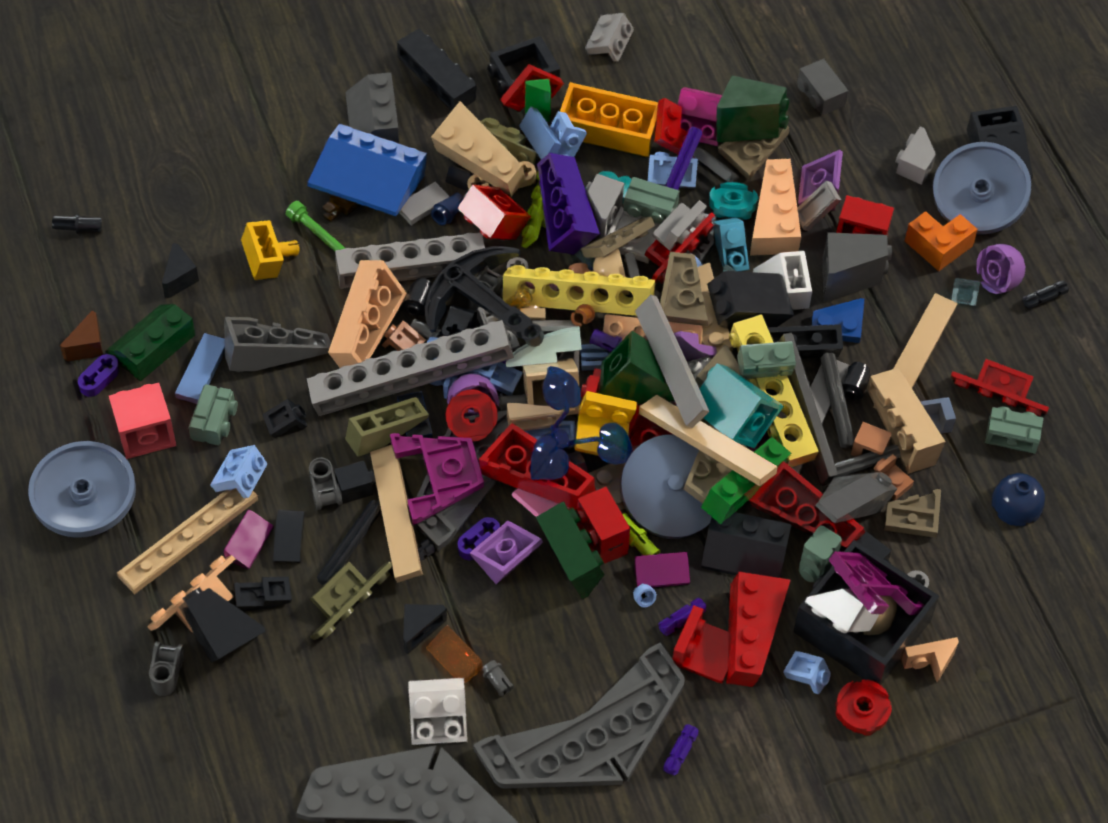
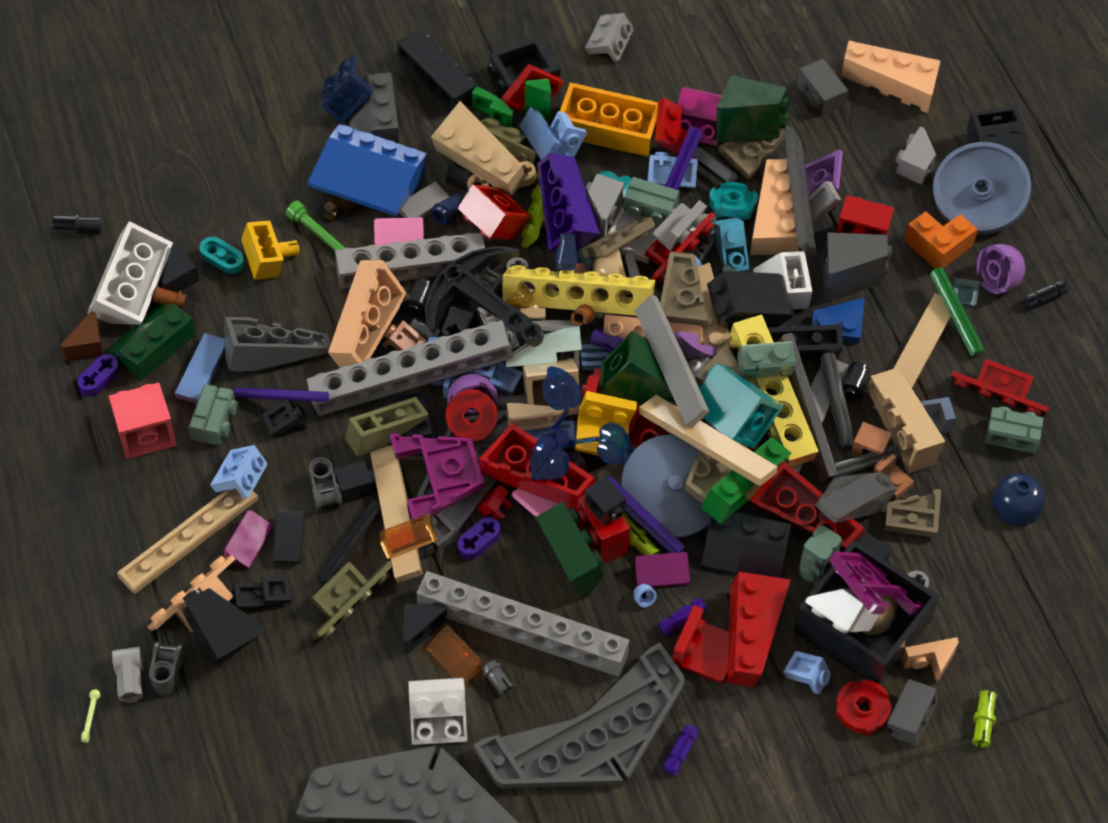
(82, 489): sand blue dish -> none
(94, 695): none -> yellowish green hinge
(128, 668): none -> light grey piece
(131, 276): none -> white slope
(169, 297): none -> dark orange pin
(223, 255): none -> teal plate
(276, 394): none -> dark purple bar
(344, 91): none -> dark blue bracket
(397, 230): none -> bright pink slope
(408, 536): none -> clear orange slope
(492, 105): none -> green slope
(492, 503): none -> red tile
(505, 550): medium lavender slope -> none
(525, 624): none -> light grey brick
(566, 252): none -> dark blue cone
(605, 501): none -> black brick
(649, 522): none -> dark purple axle
(799, 192): none -> dark grey tile
(892, 72): none -> light nougat wedge
(913, 712): none -> dark grey hinge
(957, 312): none -> green axle
(984, 718): none -> lime pin

